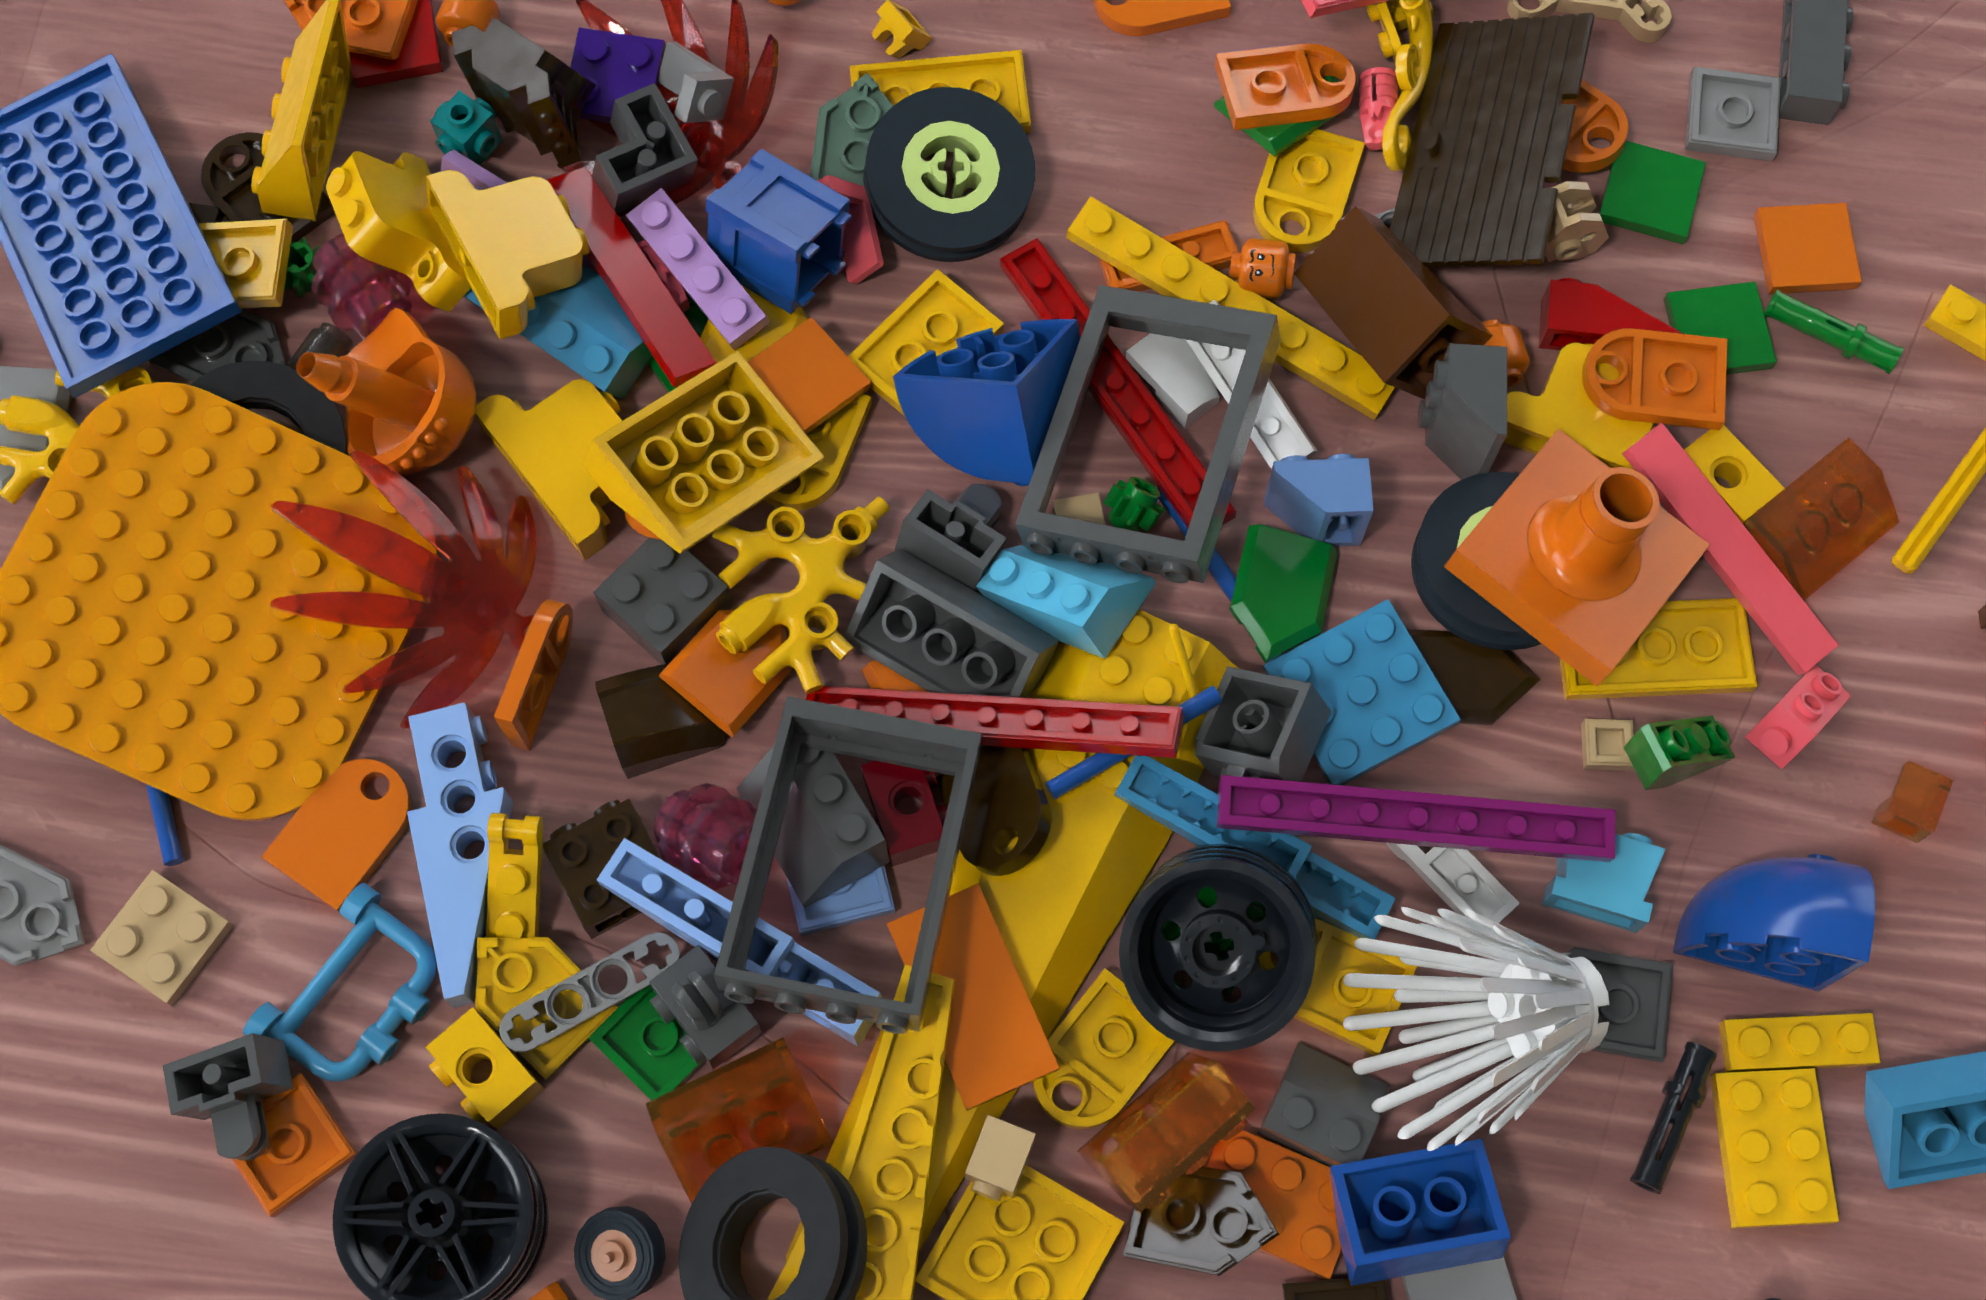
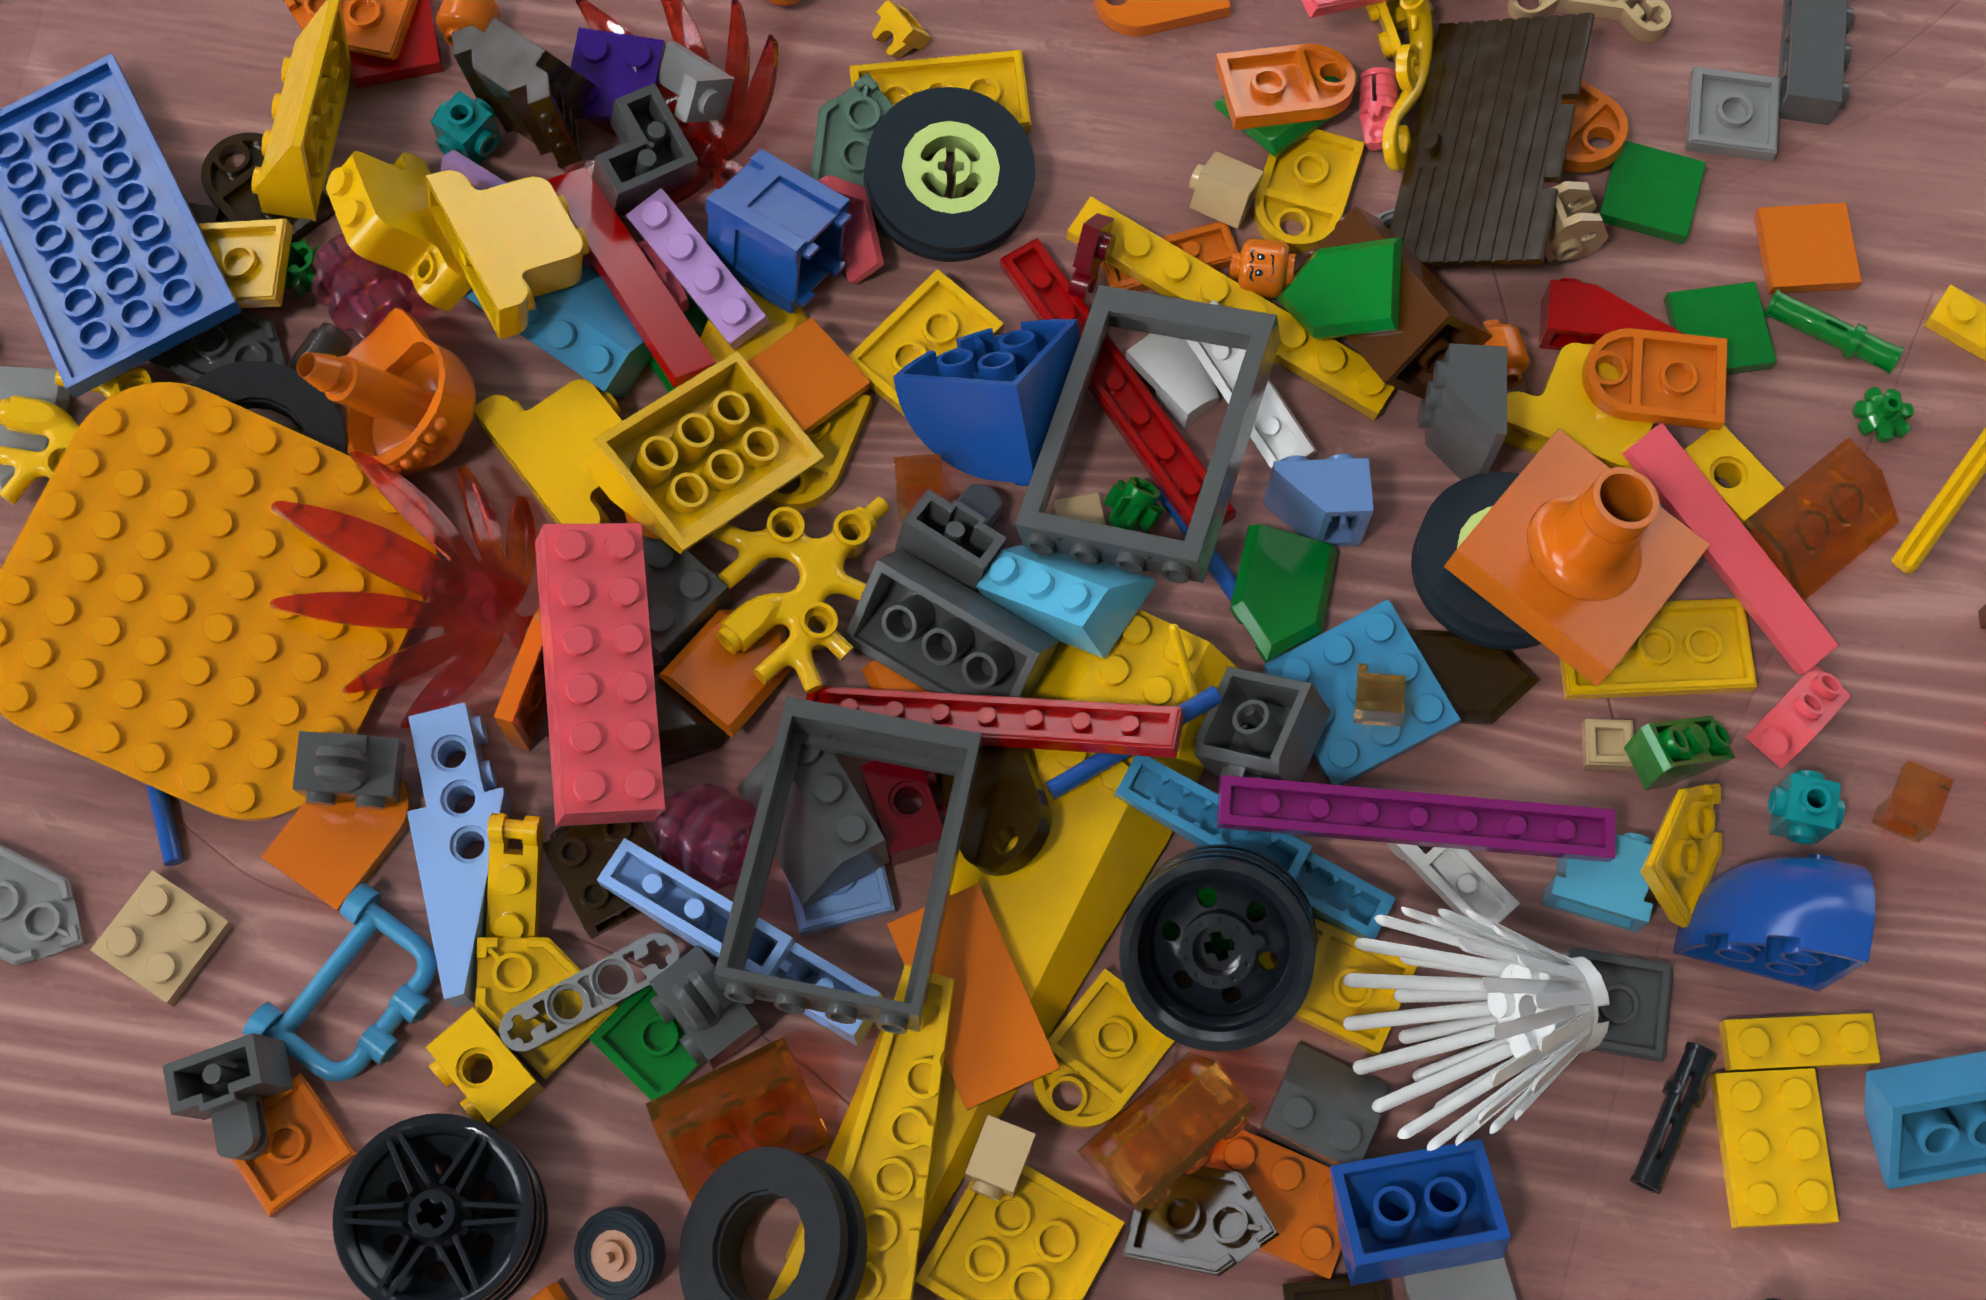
(348, 768): none -> dark grey brick
(599, 674): none -> coral brick
(914, 477): none -> clear orange panel
(1093, 248): none -> dark red plate
(1224, 189): none -> tan brick
(1347, 290): none -> green tile
(1378, 698): none -> clear orange panel
(1684, 851): none -> yellow tile
(1805, 807): none -> teal brick
(1883, 414): none -> green plant

